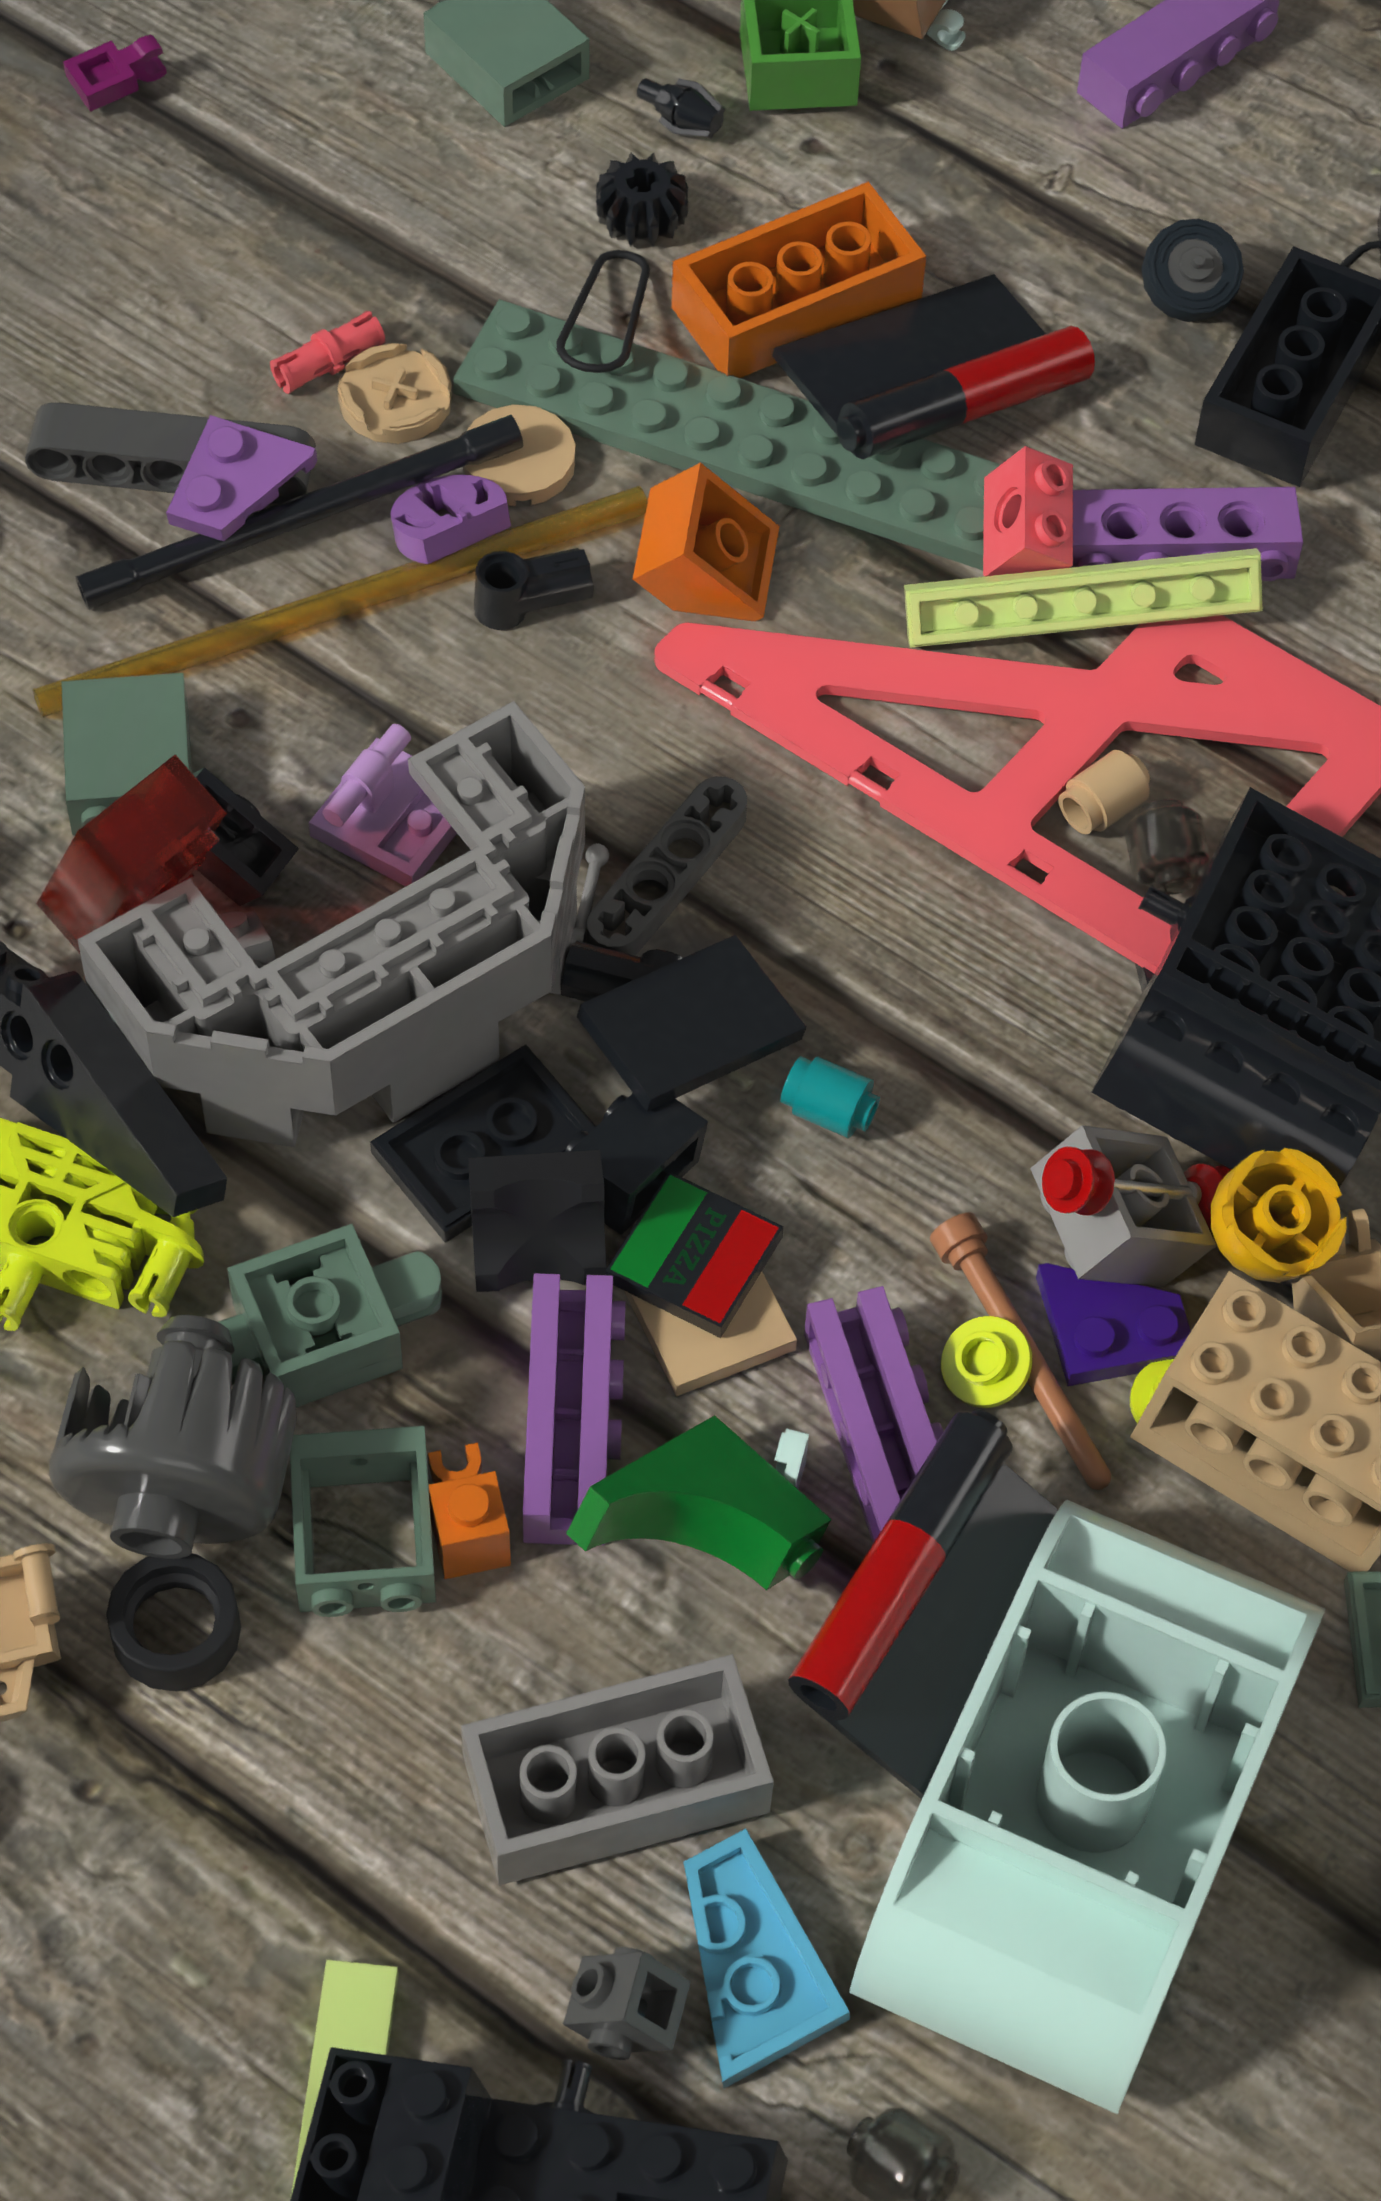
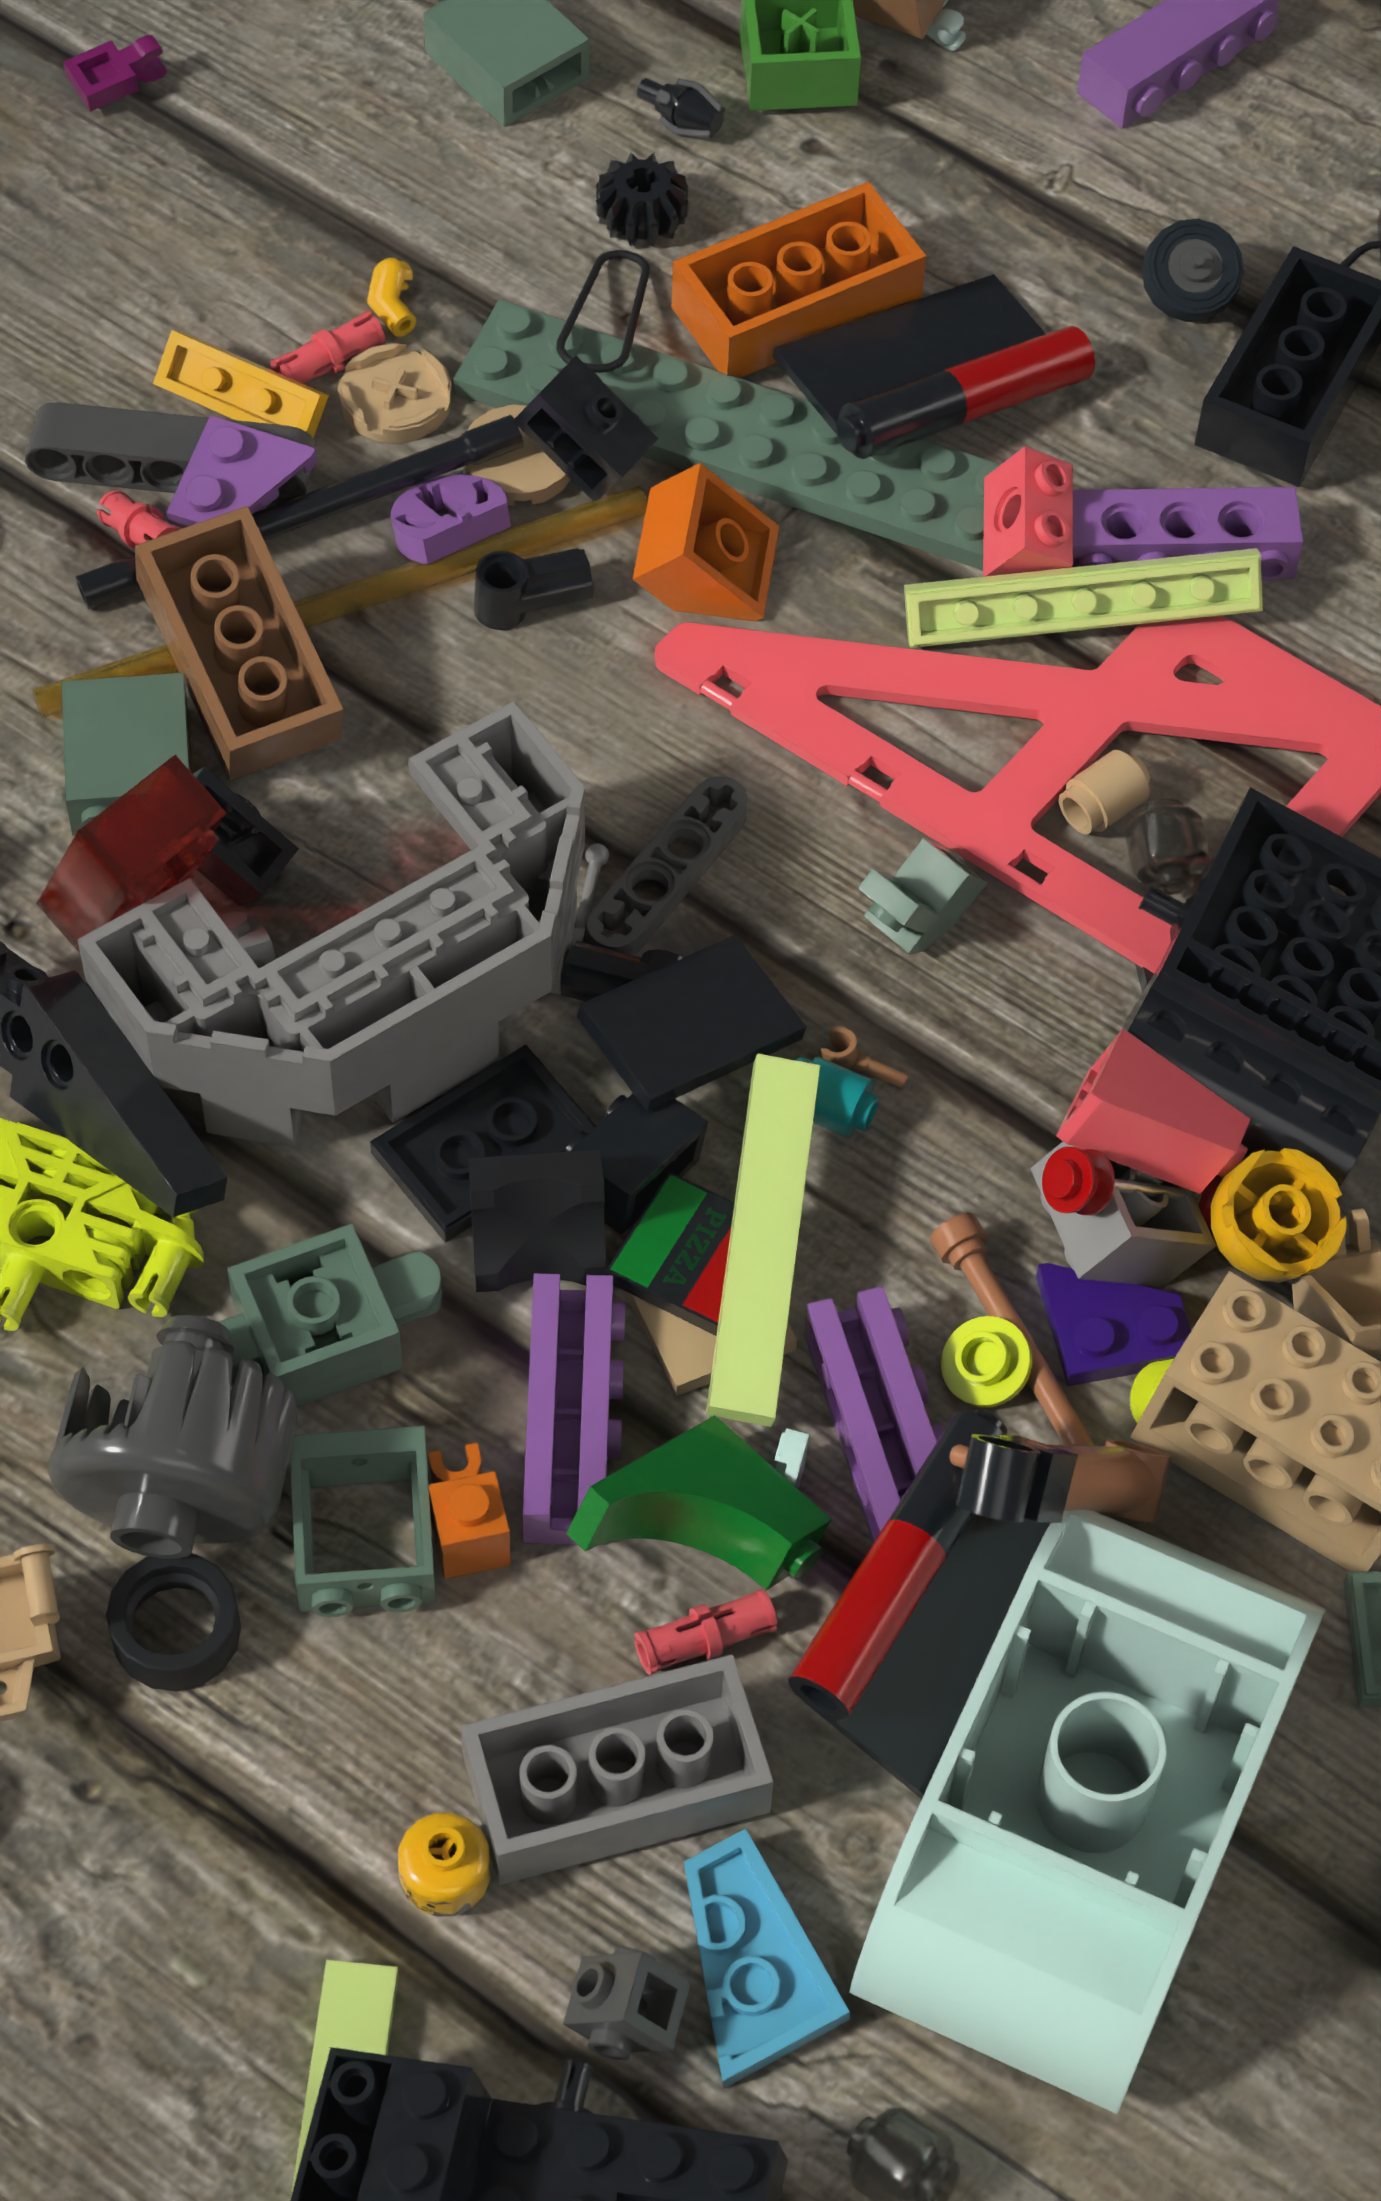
(132, 519): none -> coral pin
(236, 385): none -> yellow plate
(238, 643): none -> medium nougat brick
(384, 295): none -> yellow arm
(384, 814): lavender plate -> none
(444, 1864): none -> yellow head
(585, 429): none -> black brick
(705, 1631): none -> coral pin
(763, 1241): none -> yellowish green tile
(852, 1059): none -> medium nougat hand
(922, 897): none -> sand green brick
(1039, 1481): none -> piece
(1154, 1117): none -> coral slope

